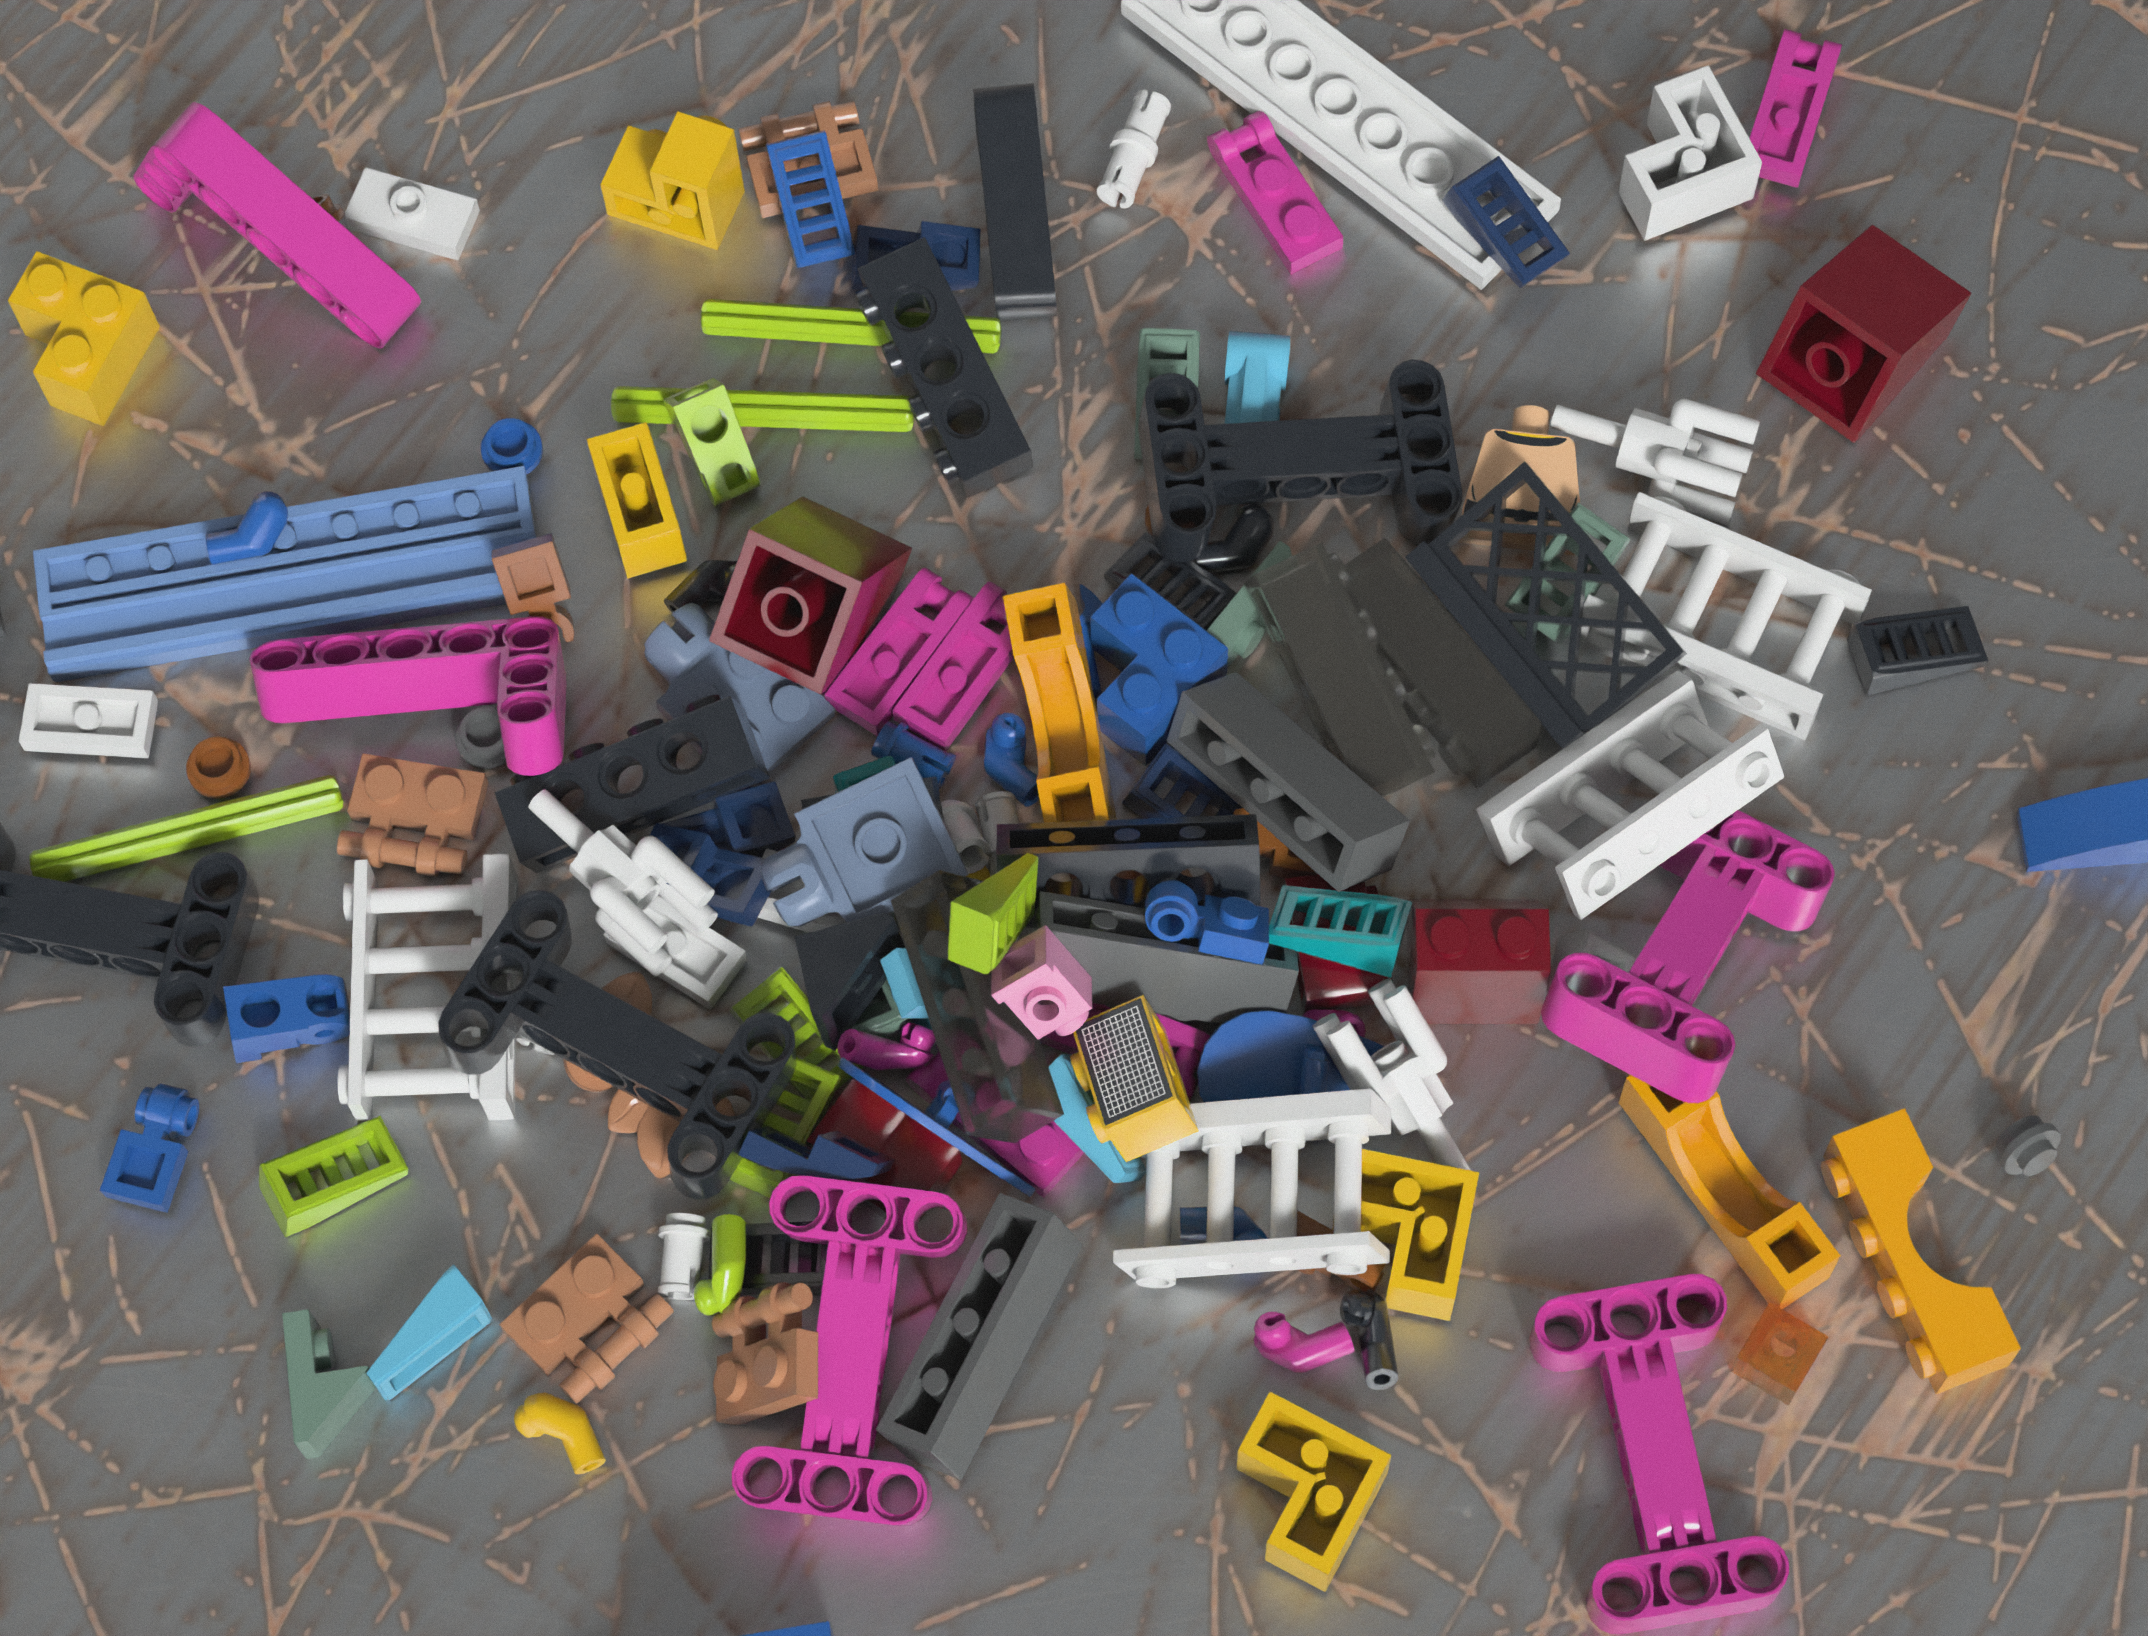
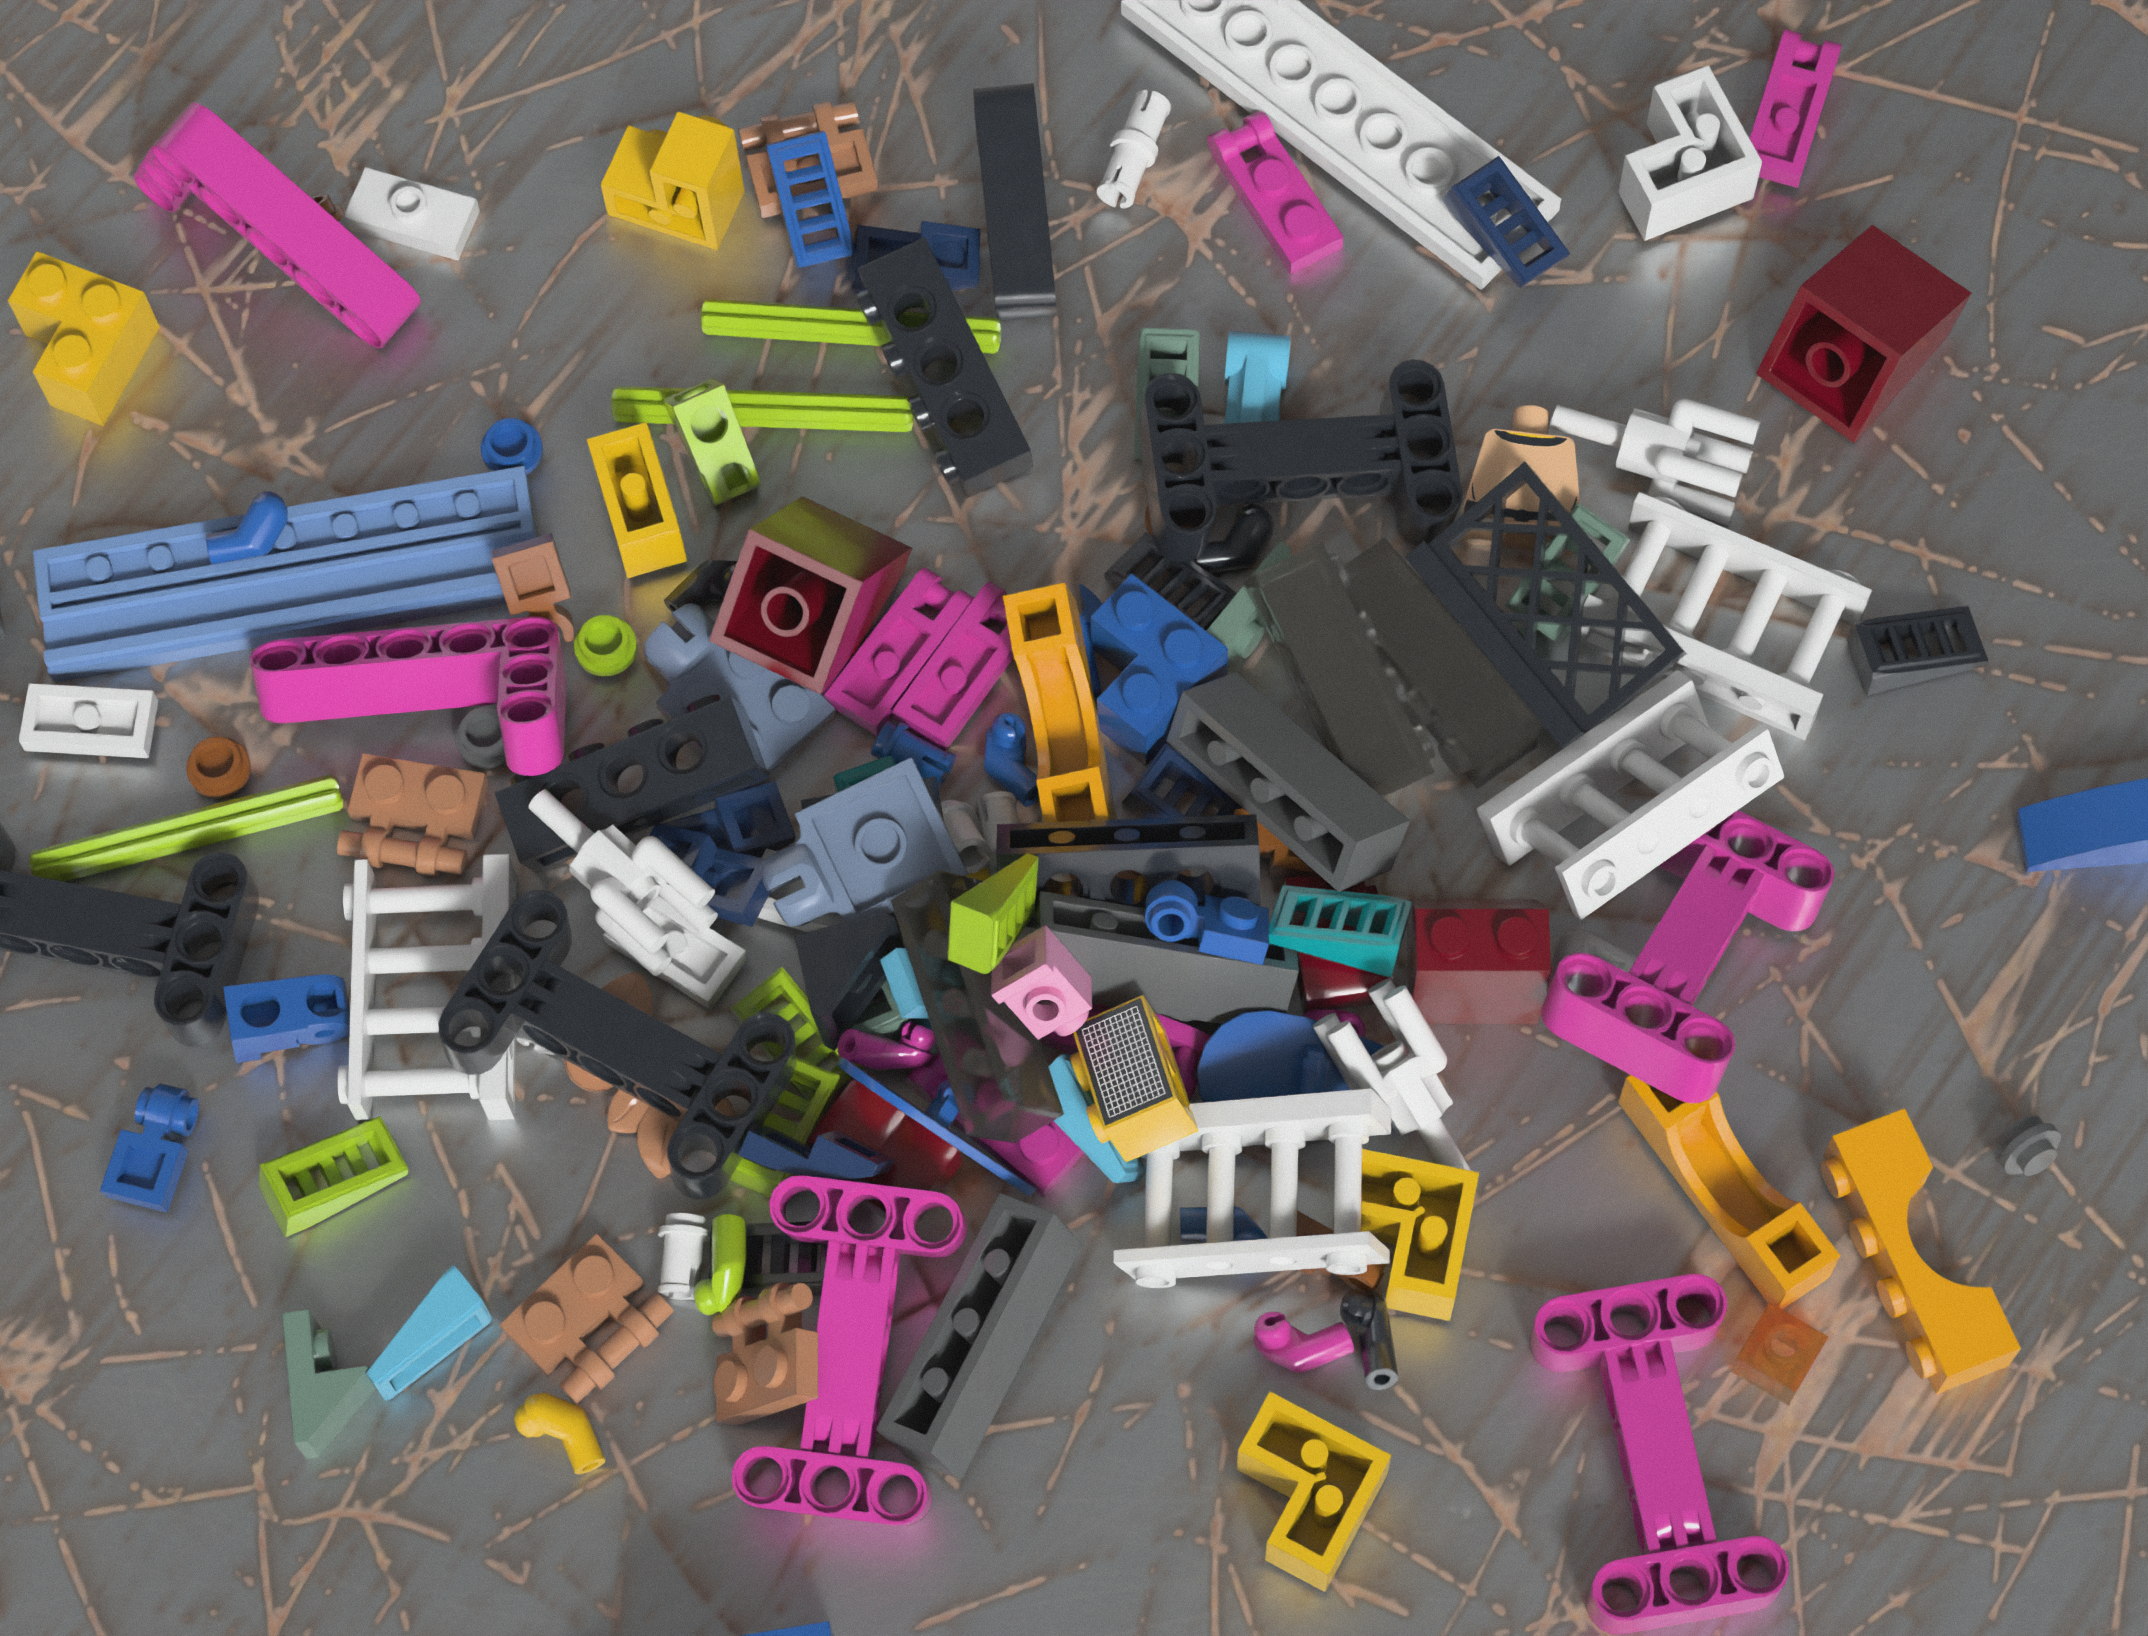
(605, 645): none -> lime plate

